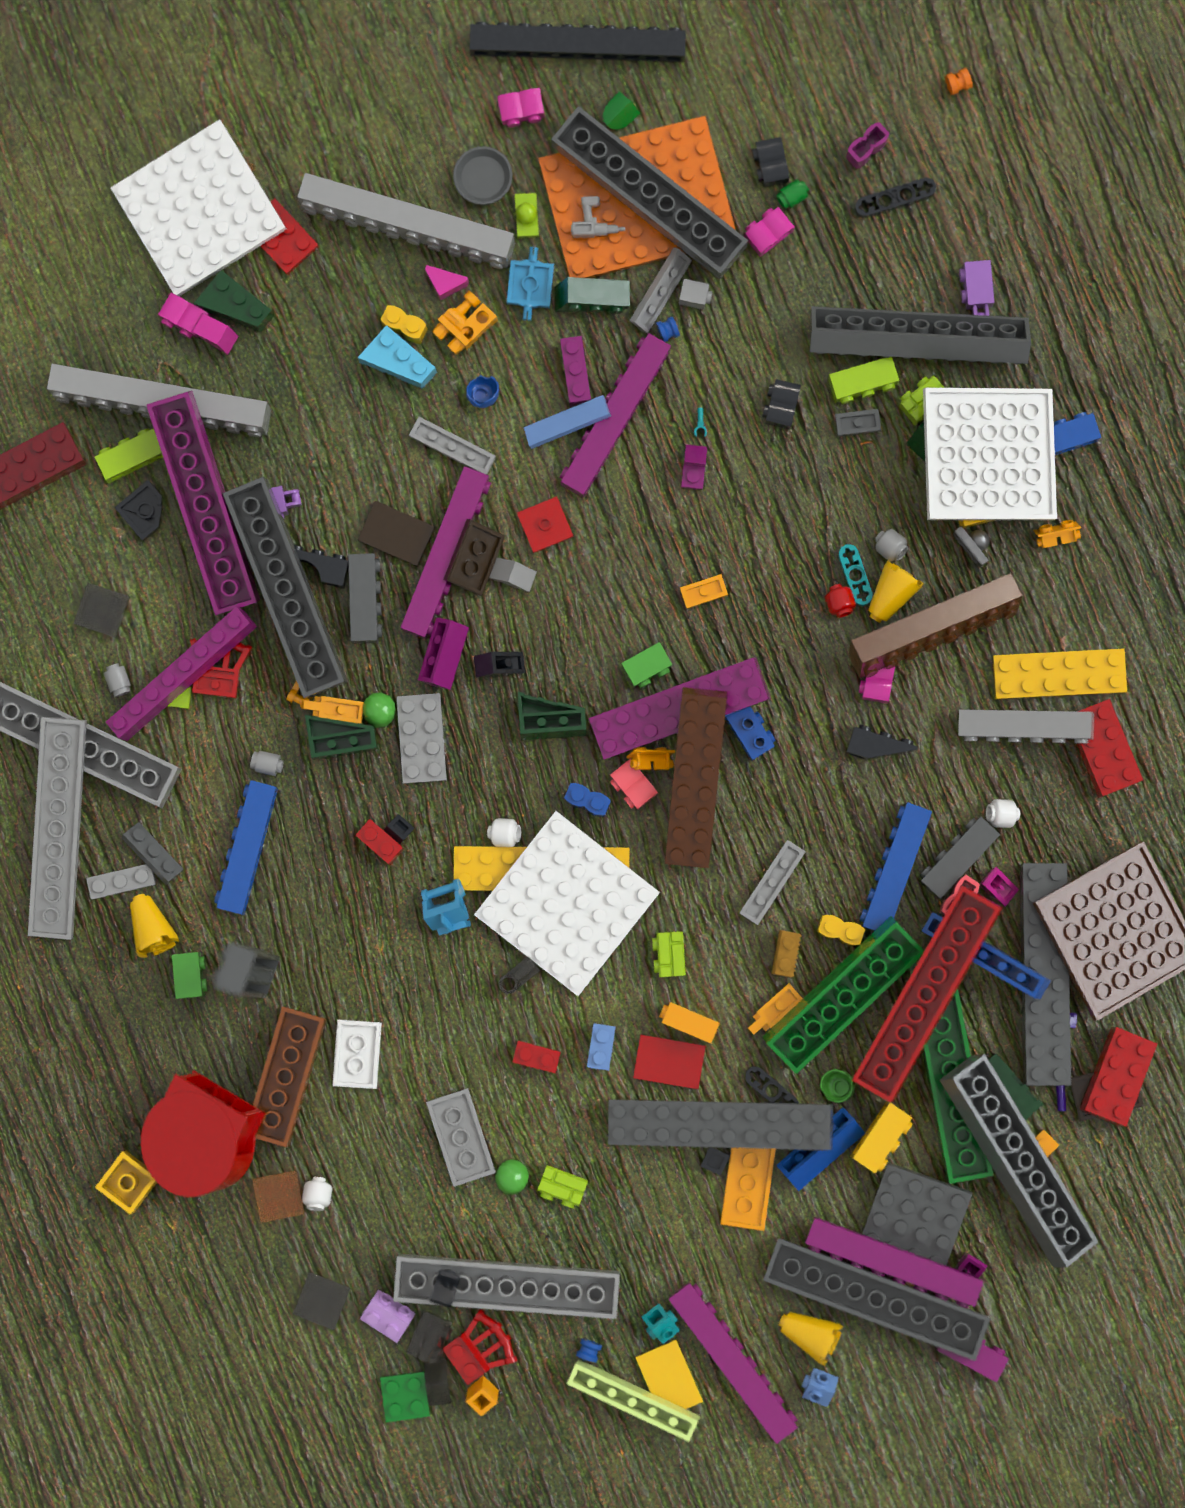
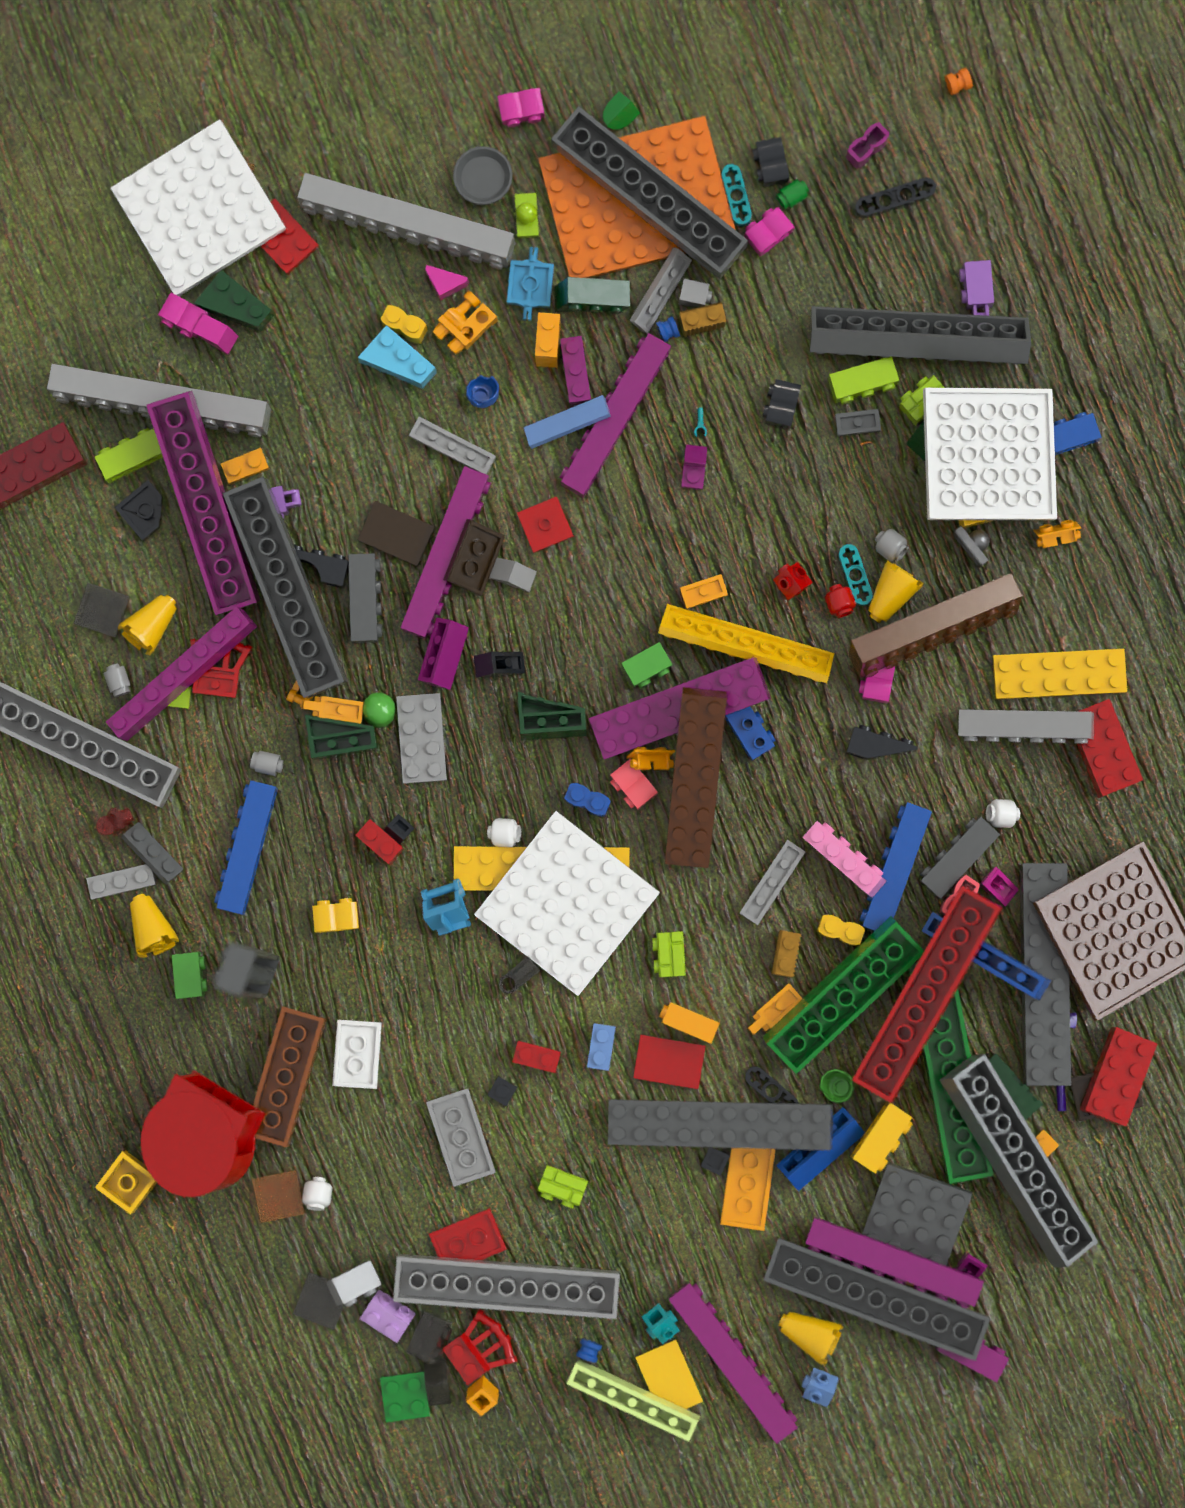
(57, 827): light grey plate -> none
(114, 822): none -> clear red hips
(149, 623): none -> yellow cone
(244, 466): none -> light orange plate
(335, 917): none -> yellow brick
(354, 1283): none -> brick
(445, 1288): black bracket -> none
(469, 1238): none -> red tile
(502, 1091): none -> black plate
(511, 1177): bright green hair -> none
(547, 340): none -> light orange brick
(577, 42): black brick -> none
(590, 227): light grey piece -> none
(702, 319): none -> pearl gold brick
(727, 182): none -> teal beam
(746, 643): none -> yellow plate
(792, 580): none -> red brick
(847, 861): none -> bright pink brick

